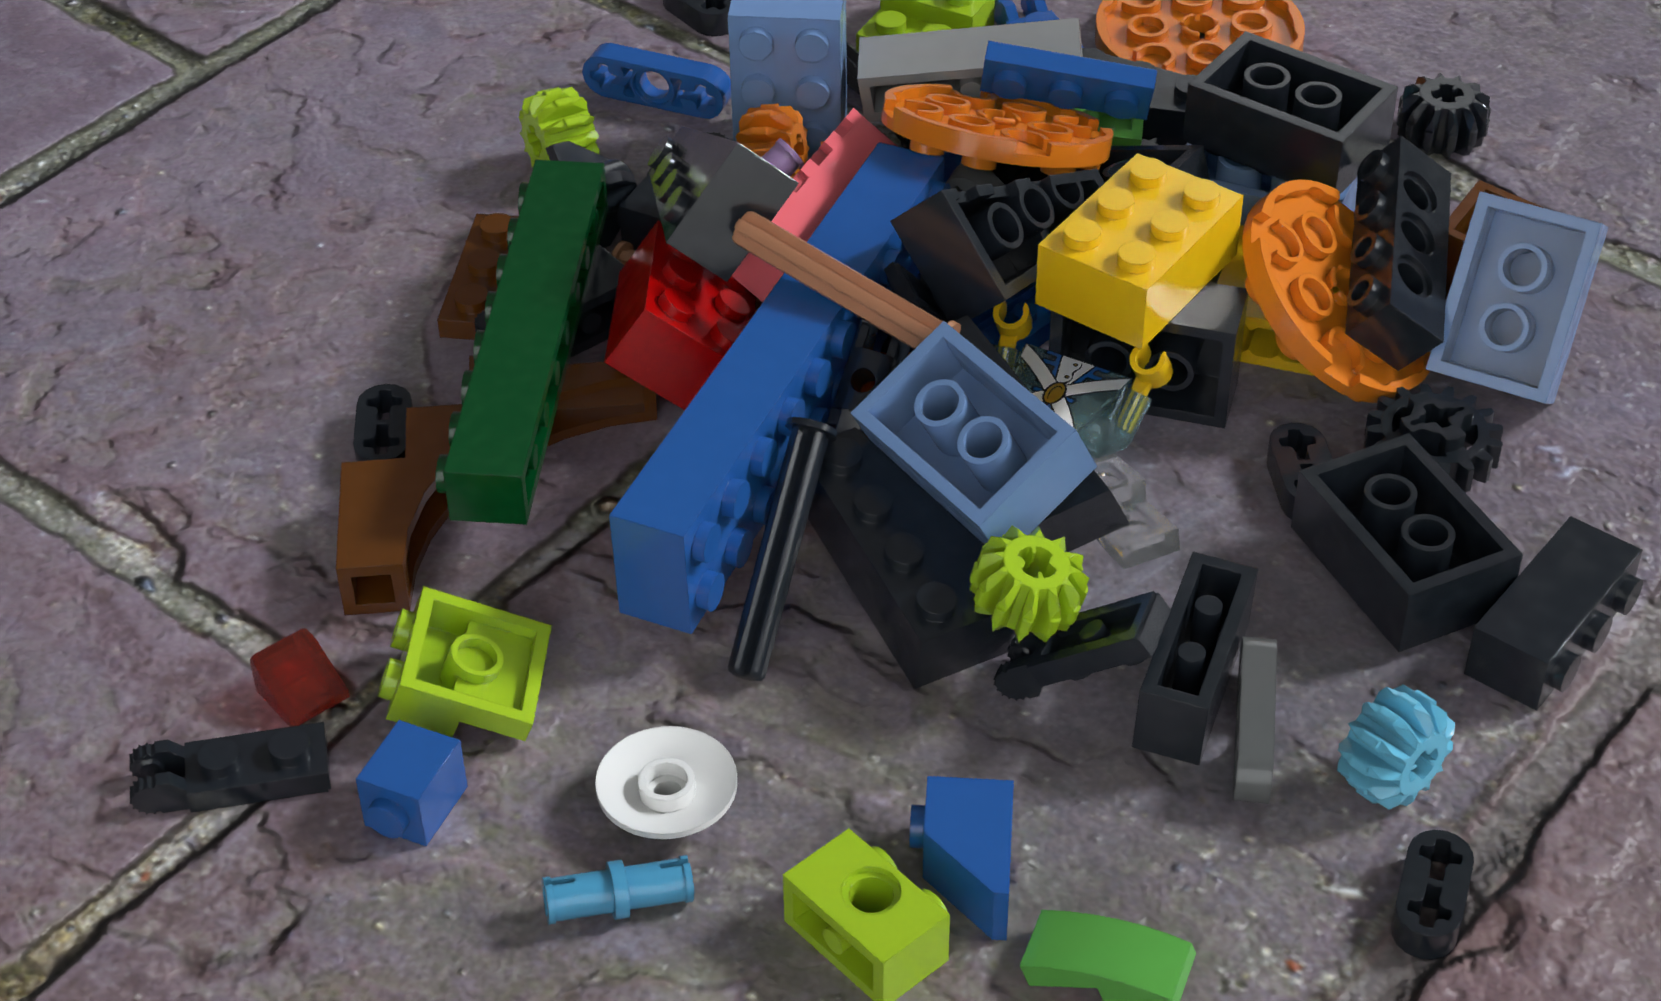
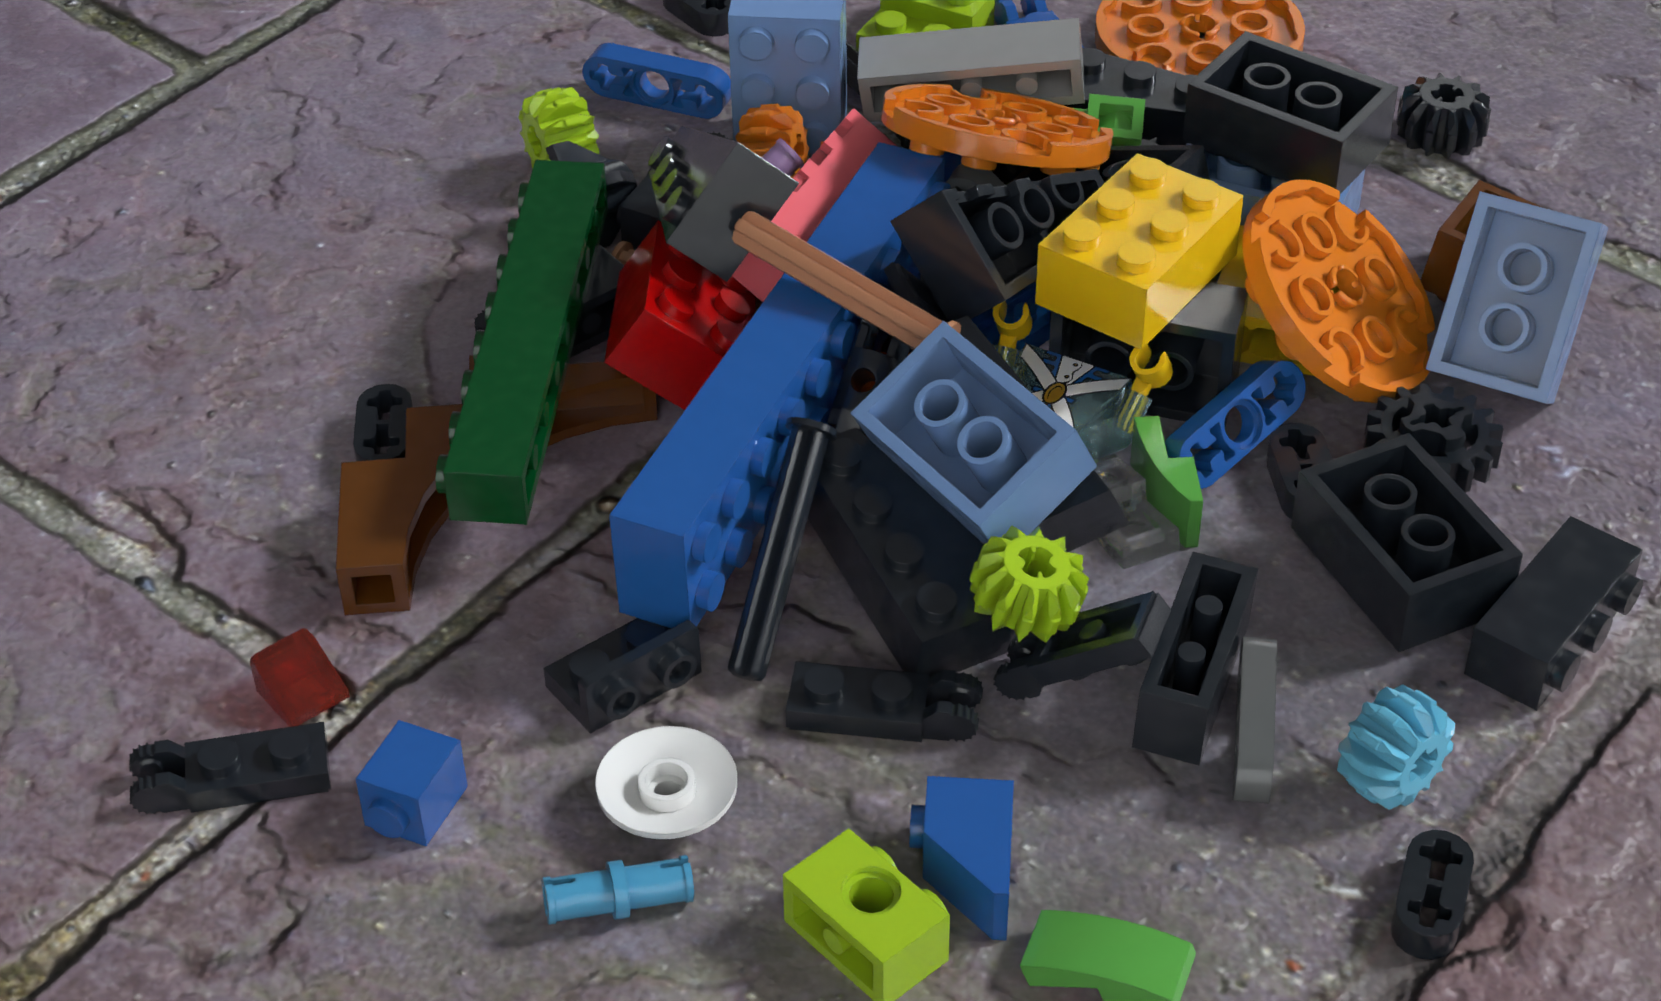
(465, 666): lime plate -> none
(474, 276): reddish brown plate -> none
(624, 670): none -> black bracket
(883, 702): none -> black hinge
(1068, 80): blue plate -> none
(1170, 482): none -> bright green slope
(1258, 418): none -> blue beam
(1399, 254): black brick -> none

